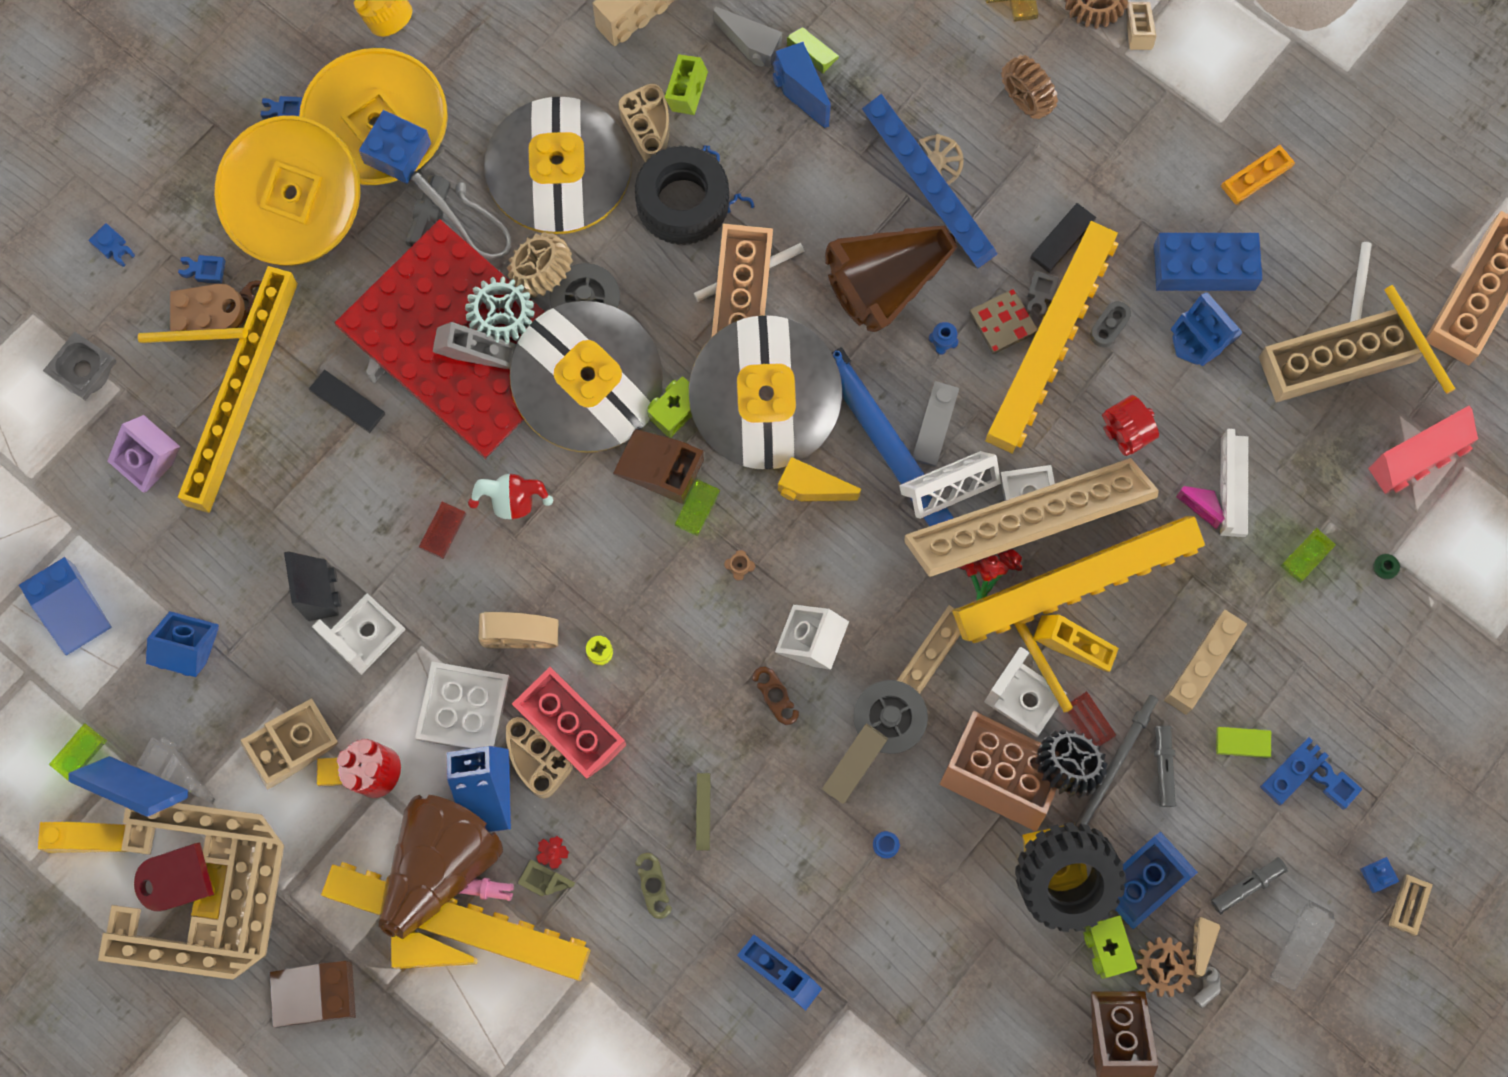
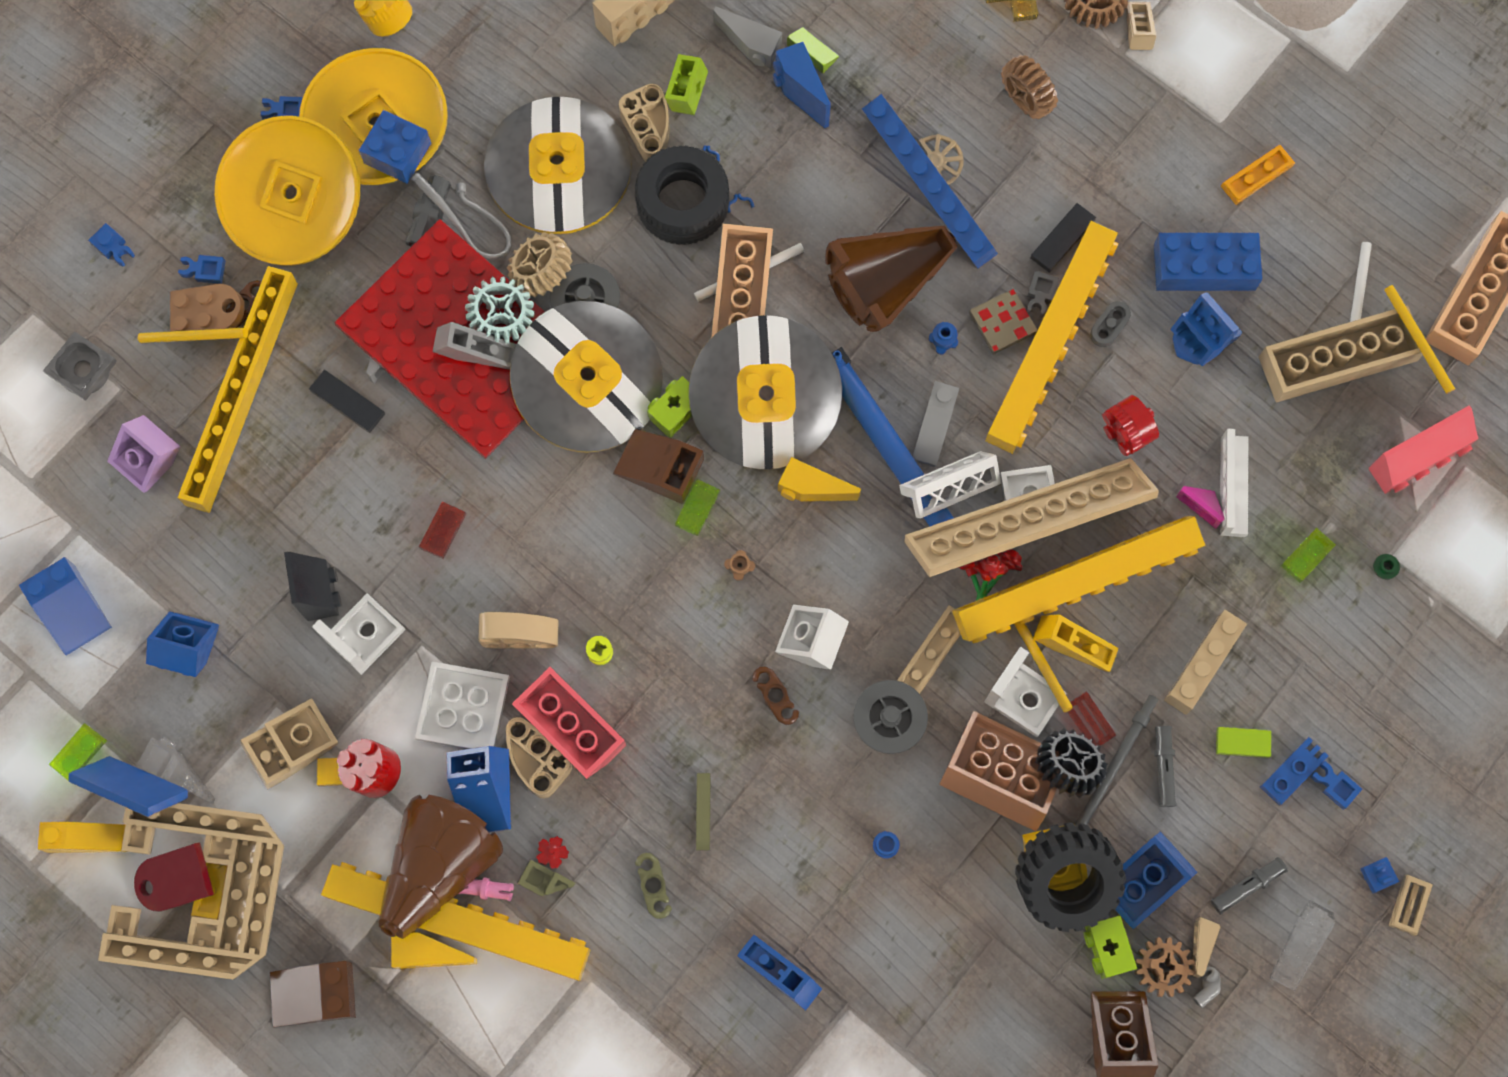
(510, 495): piece -> none
(855, 763): dark tan tile -> none

